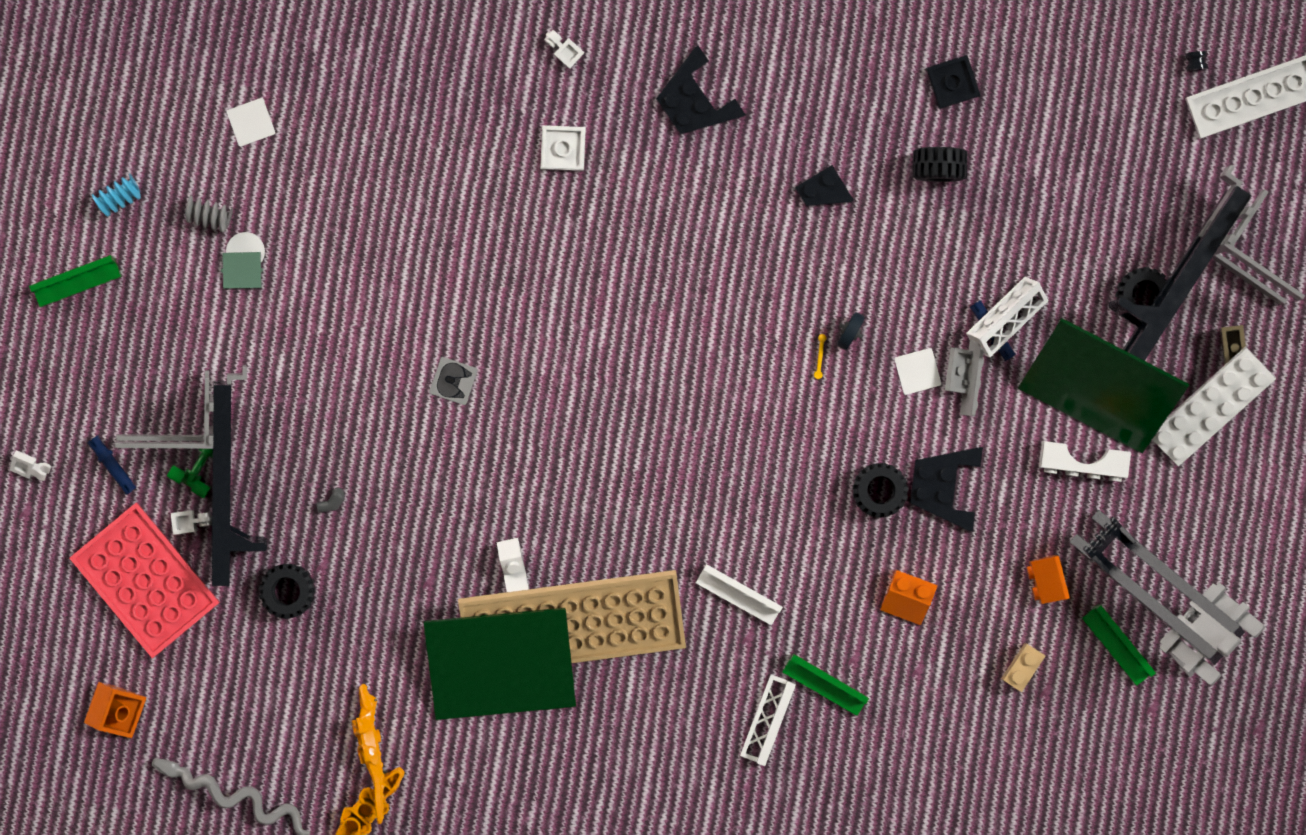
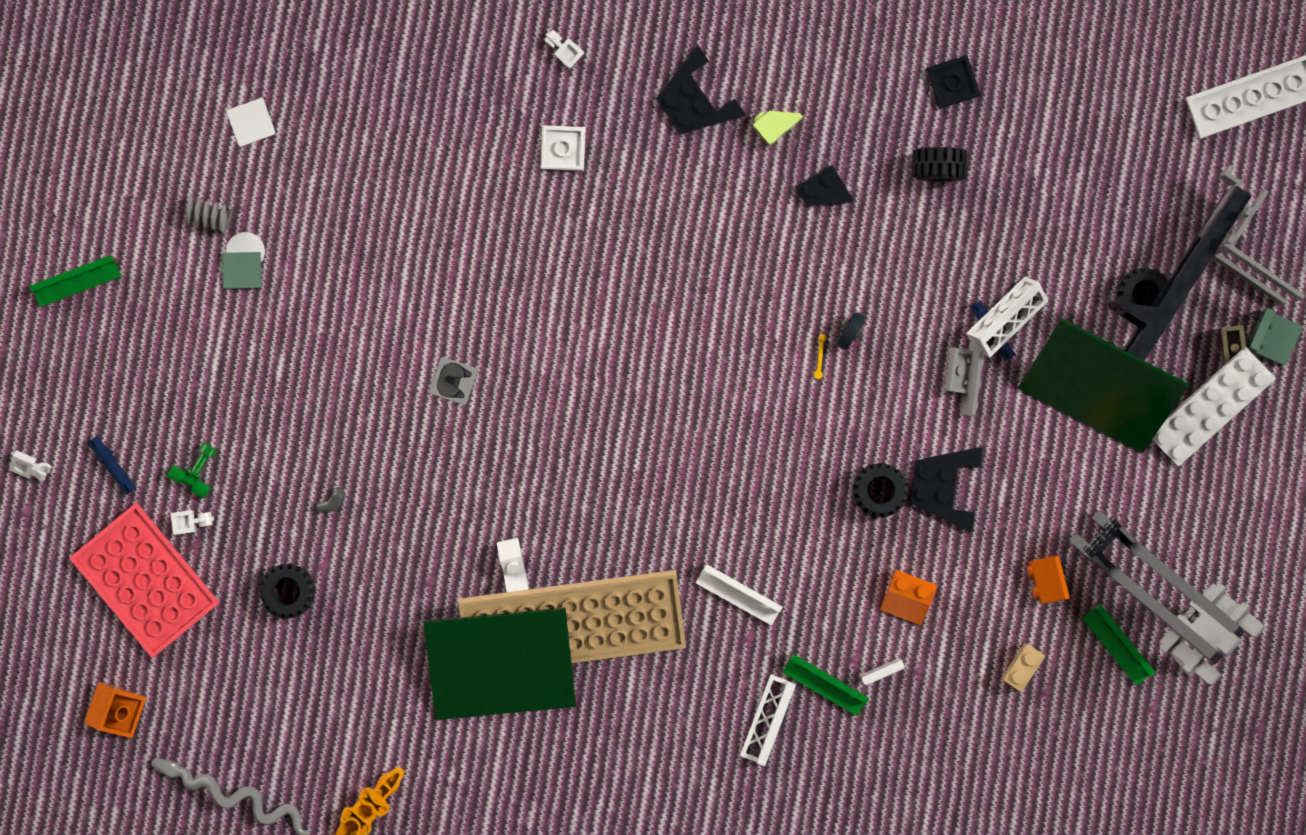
(117, 196): medium azure piece -> none
(215, 437): black piece -> none
(368, 746): light orange animal -> none
(774, 124): none -> yellowish green slope
(882, 671): none -> white tile
(917, 371): white sticker -> none
(1057, 457): white arch -> none
(1197, 61): black wheel -> none
(1274, 337): none -> sand green bracket

